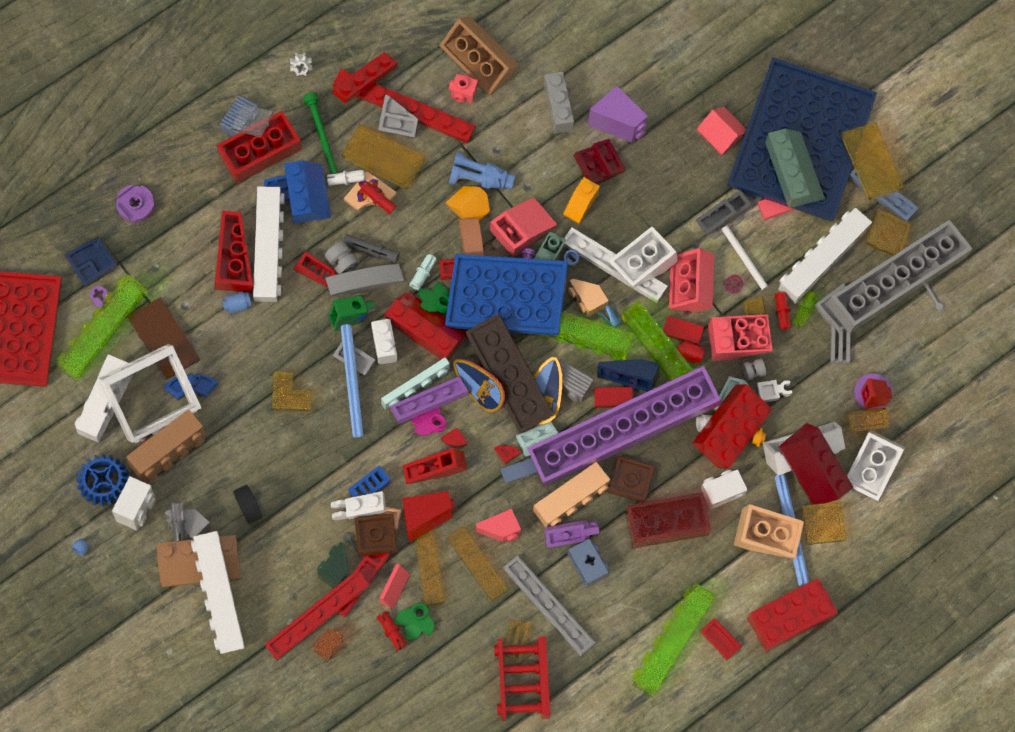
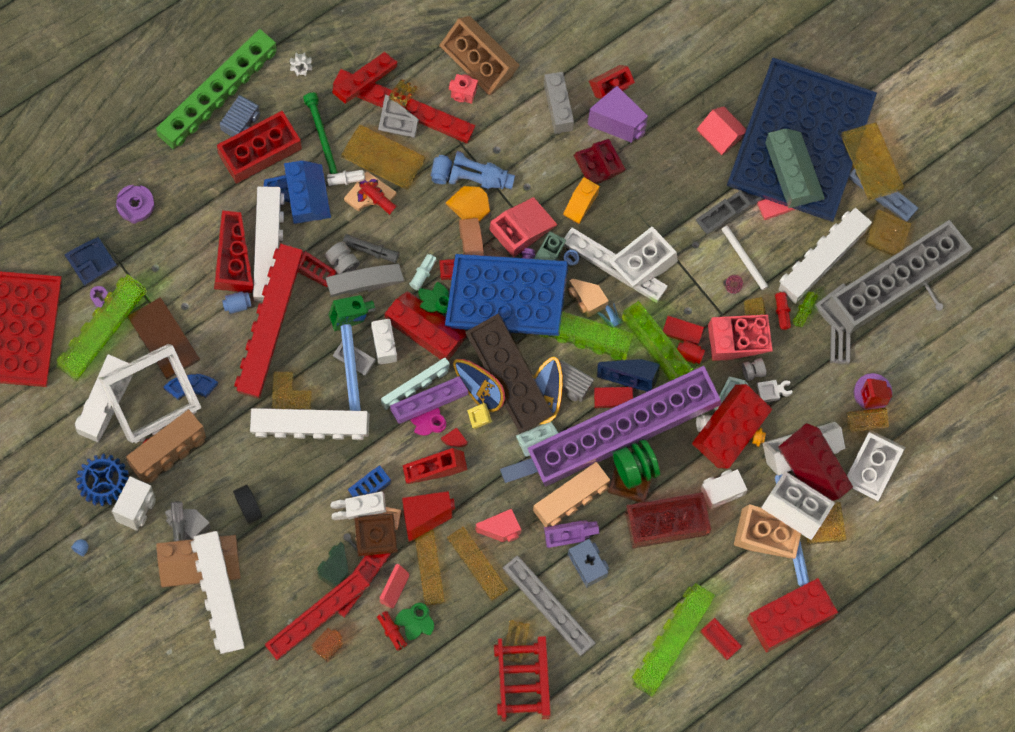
(205, 92): none -> bright green brick
(252, 120): clear piece -> none
(269, 321): none -> red brick
(309, 423): none -> white brick
(406, 87): none -> clear yellow tile
(441, 169): none -> medium blue brick
(479, 416): none -> light yellow tile
(507, 453): red tile -> none
(604, 83): none -> red brick
(639, 462): none -> green wheel
(692, 281): coral slope -> none
(798, 505): none -> white brick

